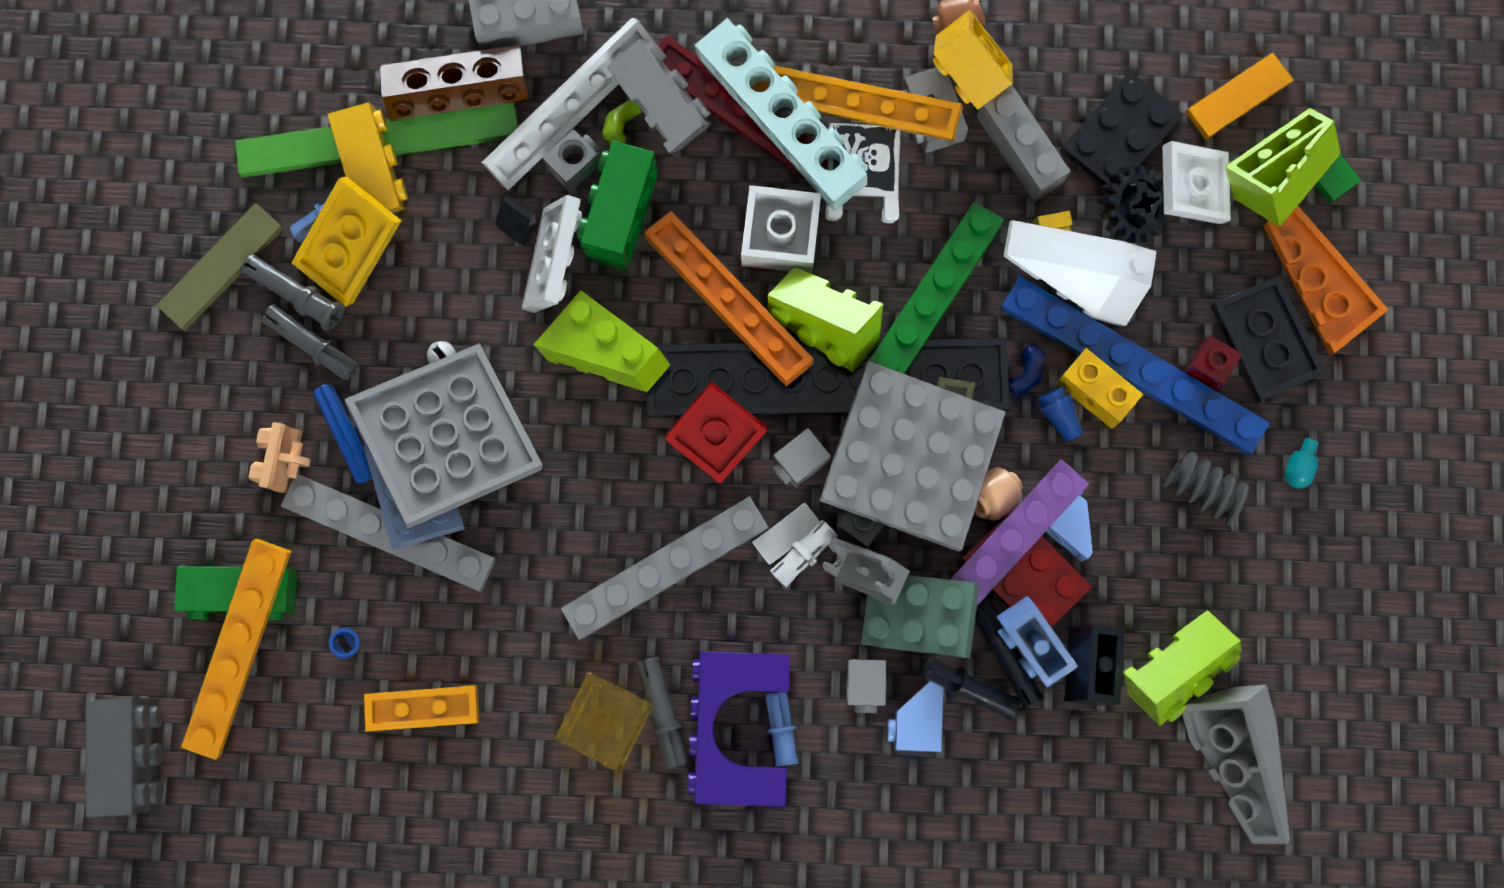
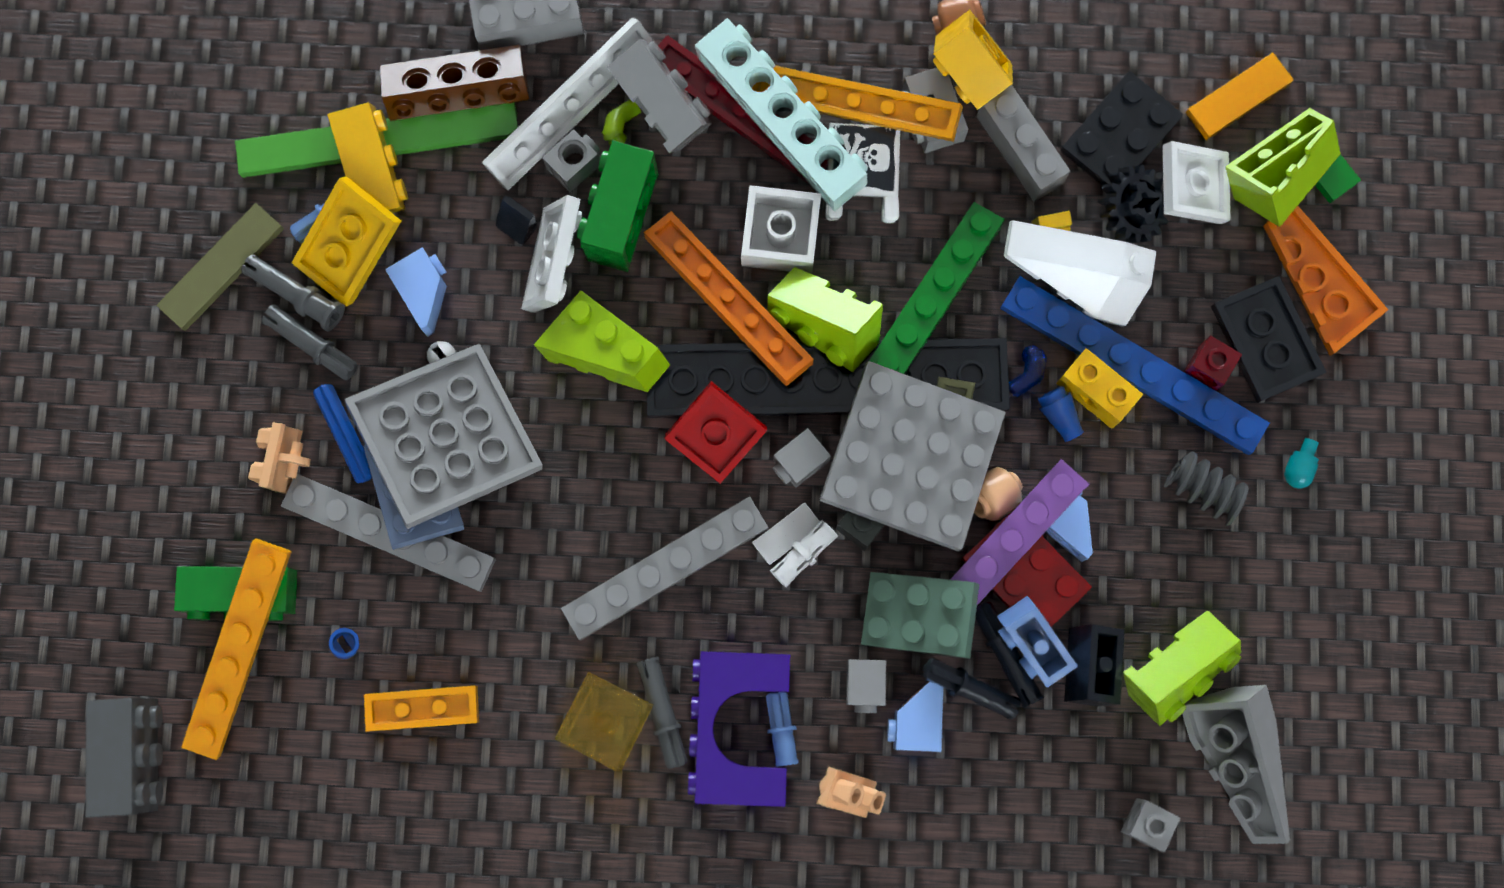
(420, 286): none -> light blue slope
(850, 793): none -> light nougat hips
(866, 571): light grey hinge -> none
(1150, 824): none -> light grey brick

